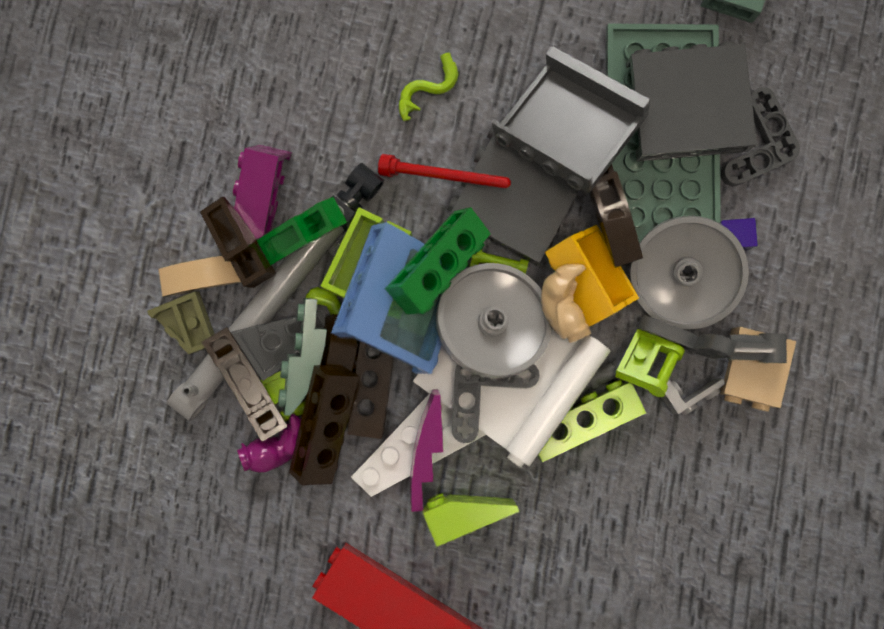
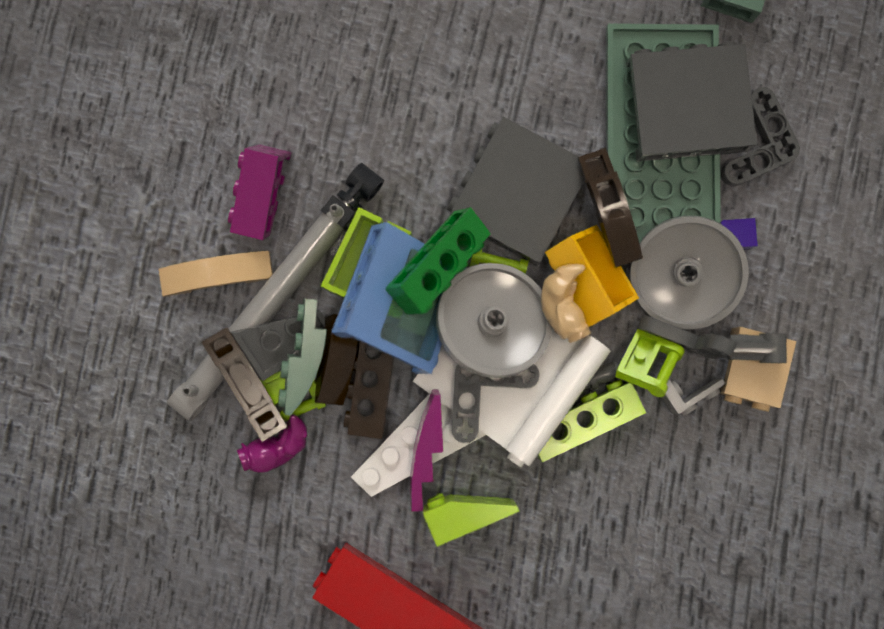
(185, 321): olive wing -> none
(237, 243): dark brown slope -> none
(302, 230): green slope -> none
(323, 424): dark brown brick -> none
(326, 299): lime arm -> none
(390, 165): red piece -> none
(451, 77): lime animal -> none
(572, 120): panel -> none

